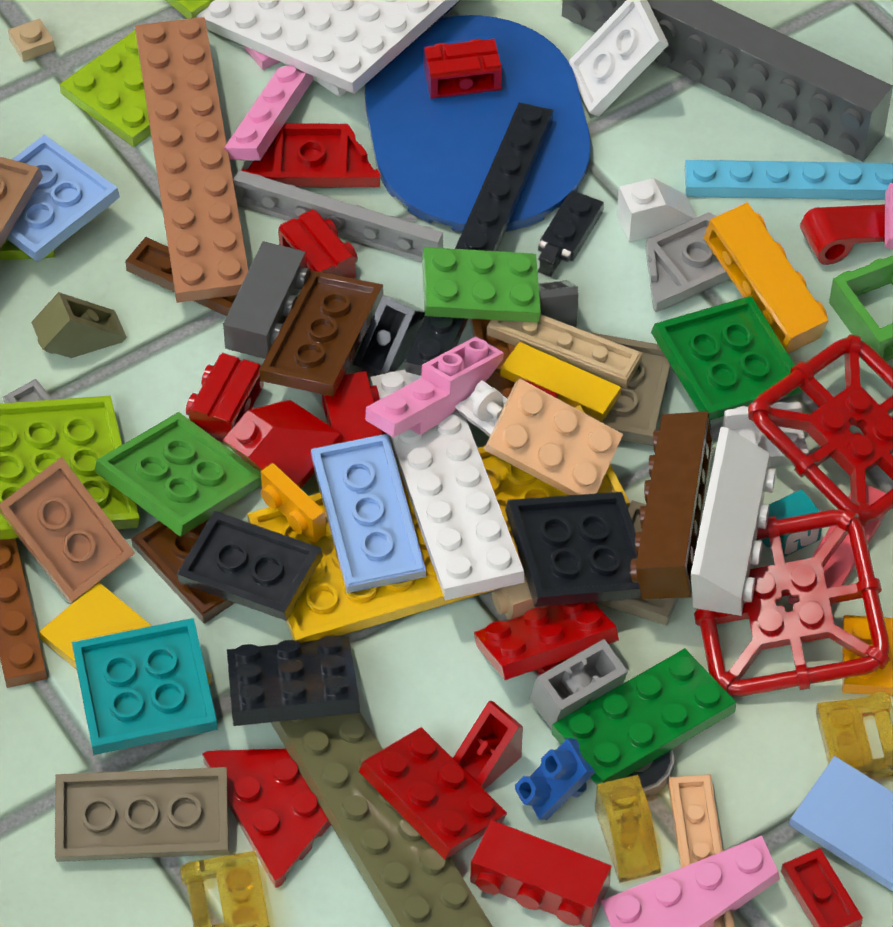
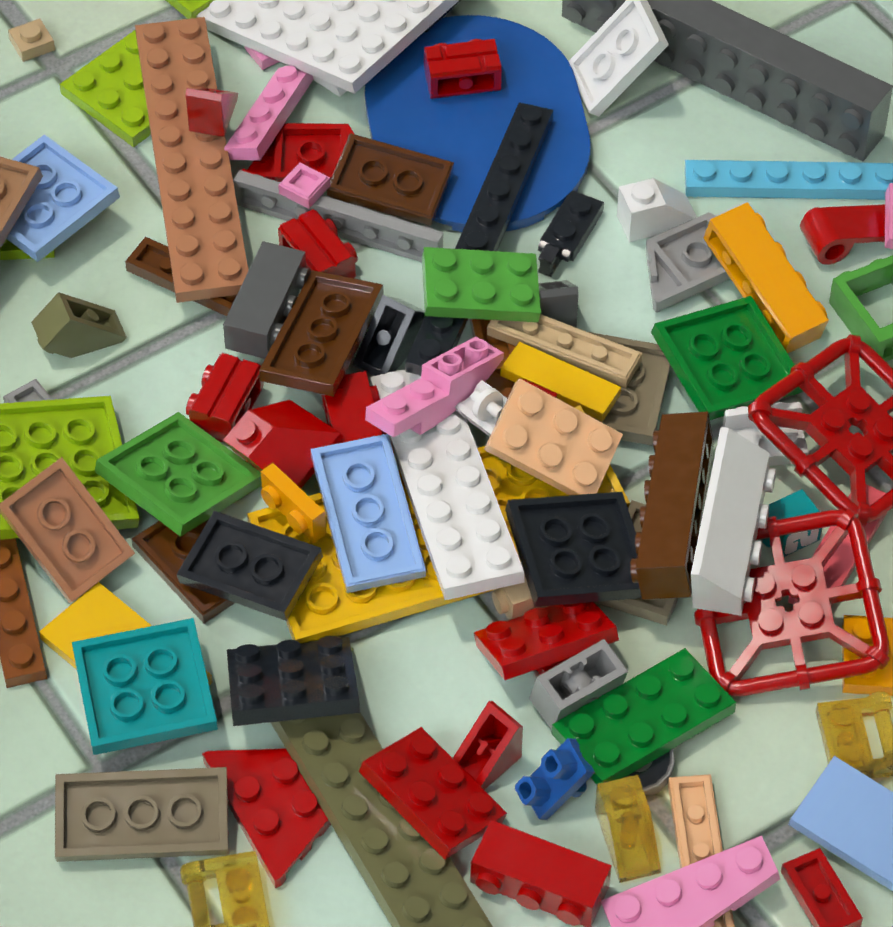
(209, 110): none -> red slope
(304, 185): none -> bright pink tile
(390, 179): none -> reddish brown tile

